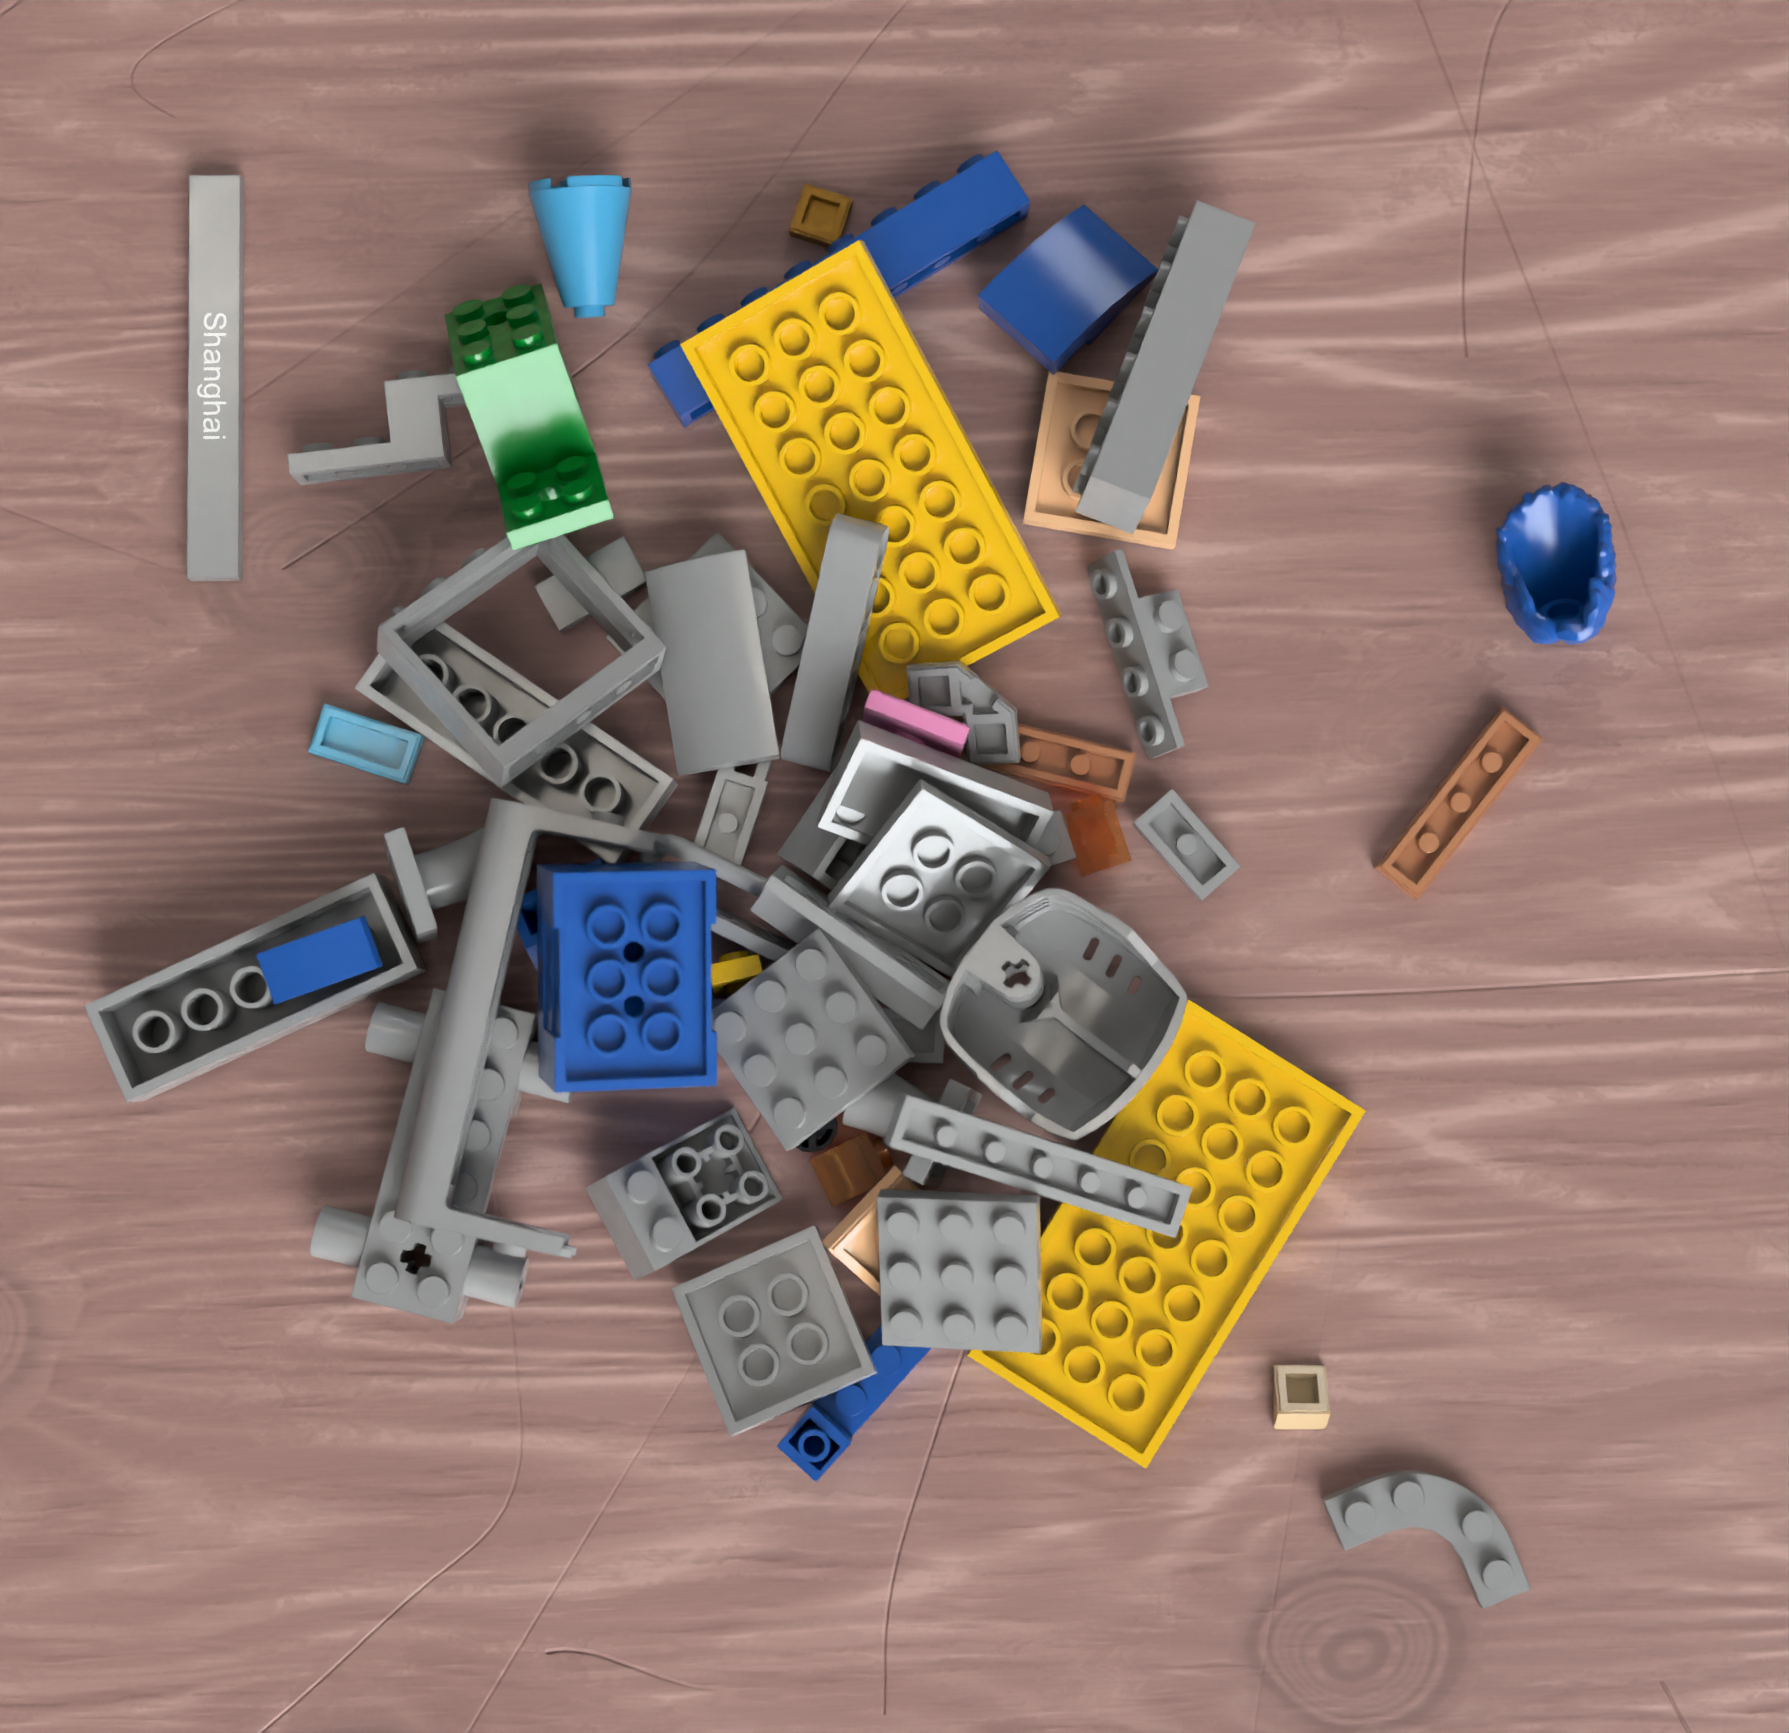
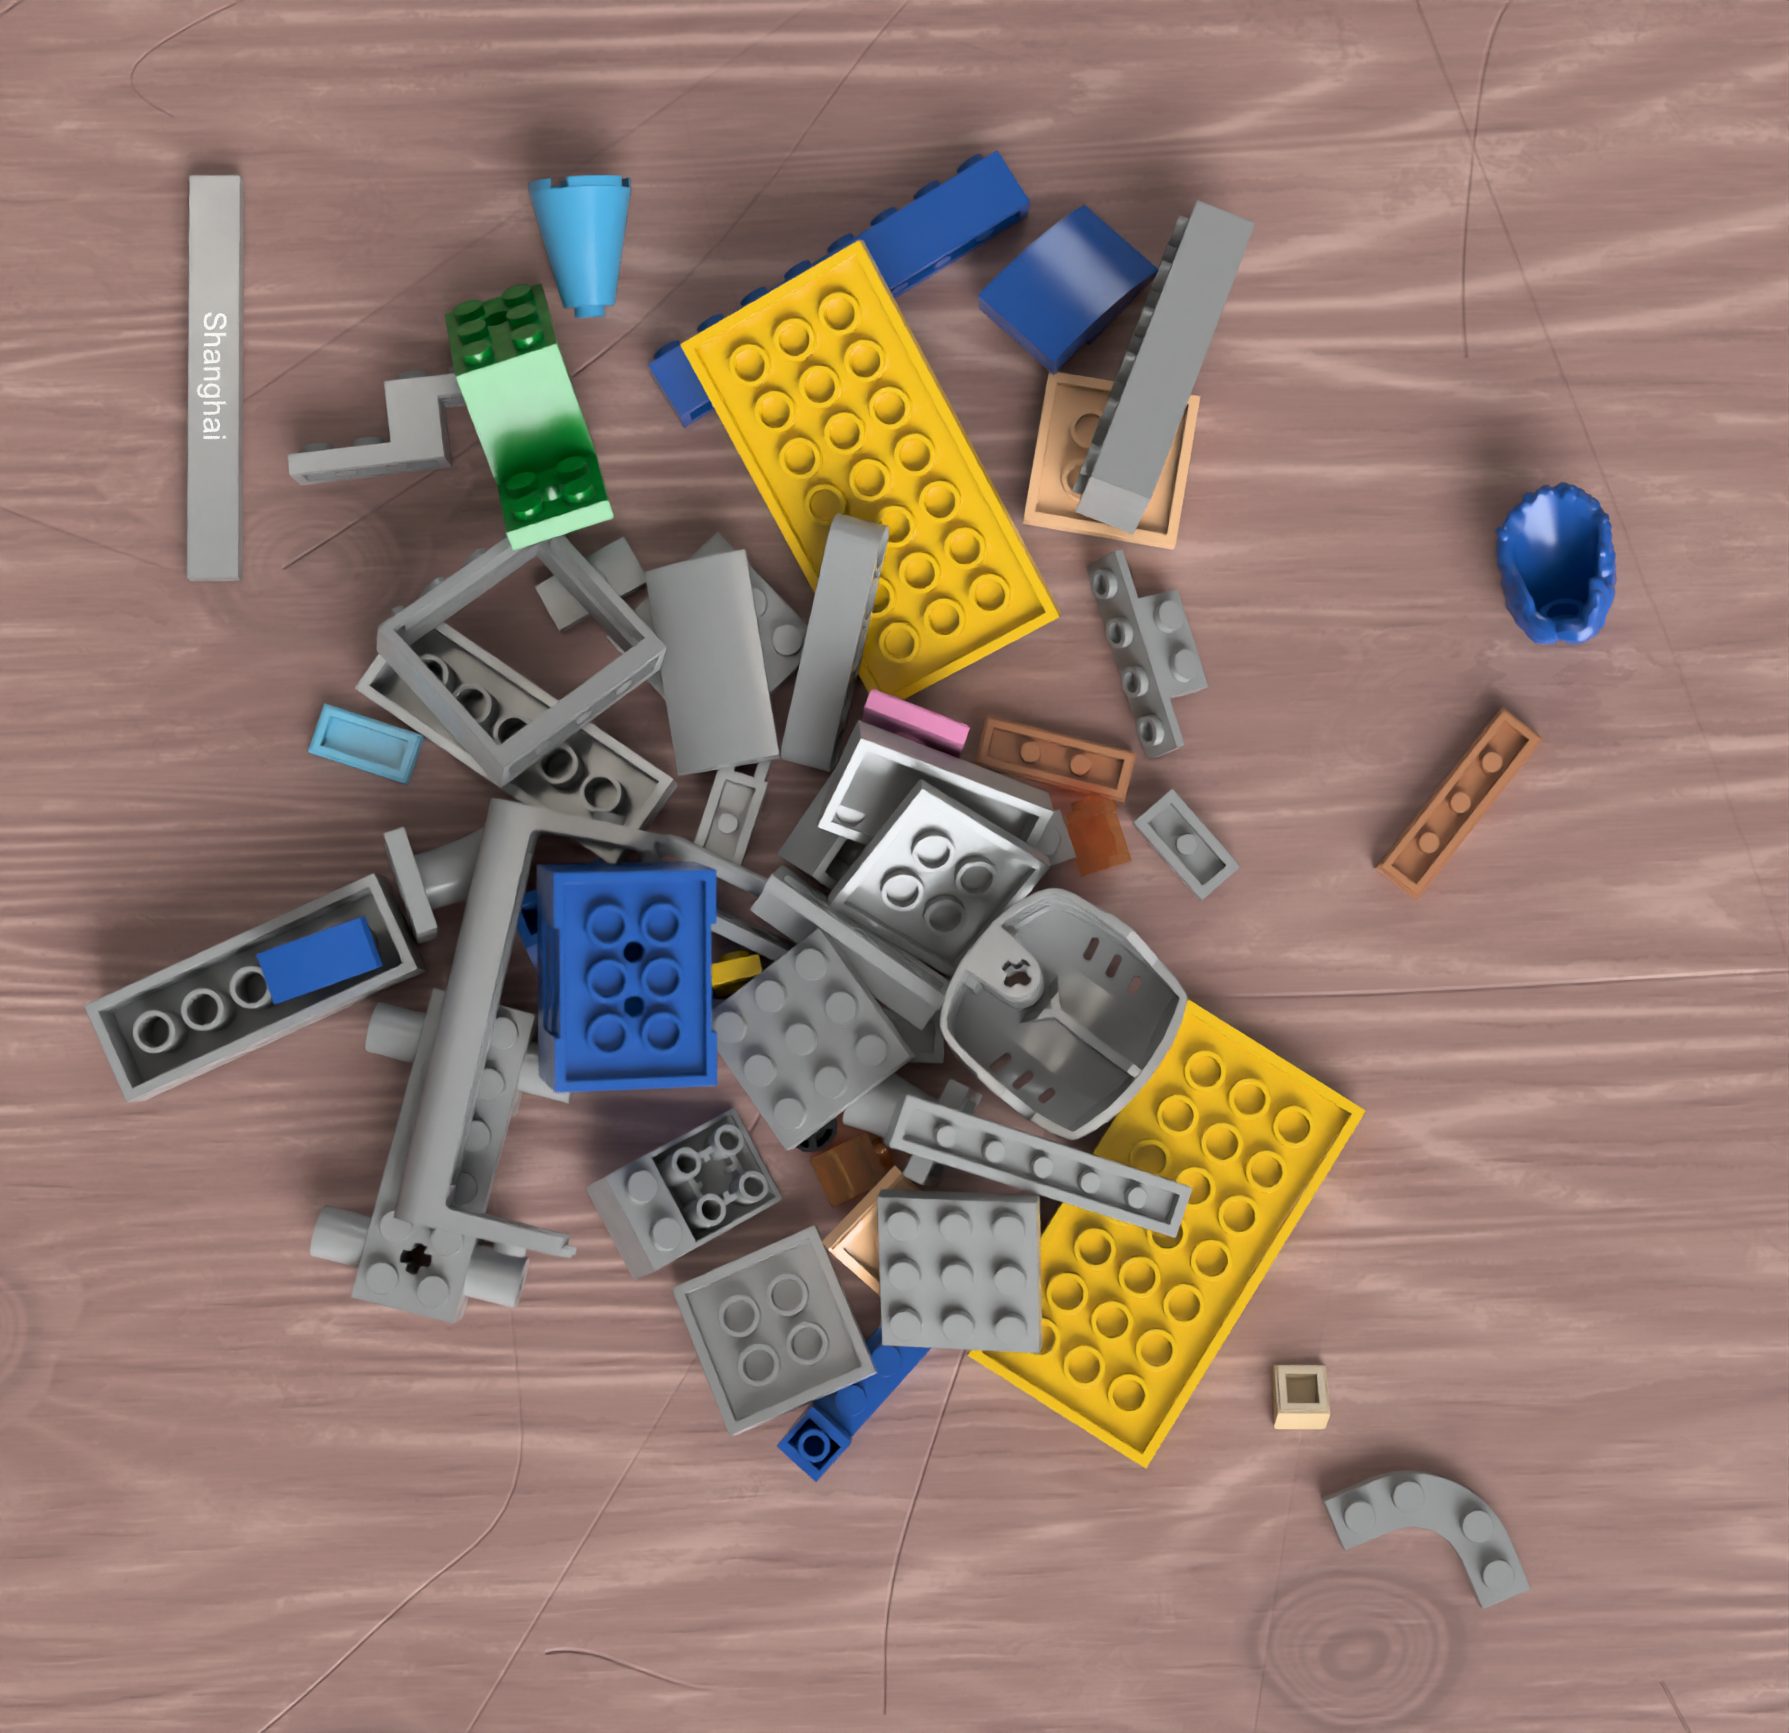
(820, 216): pearl gold tile -> none
(956, 690): light grey tile -> none

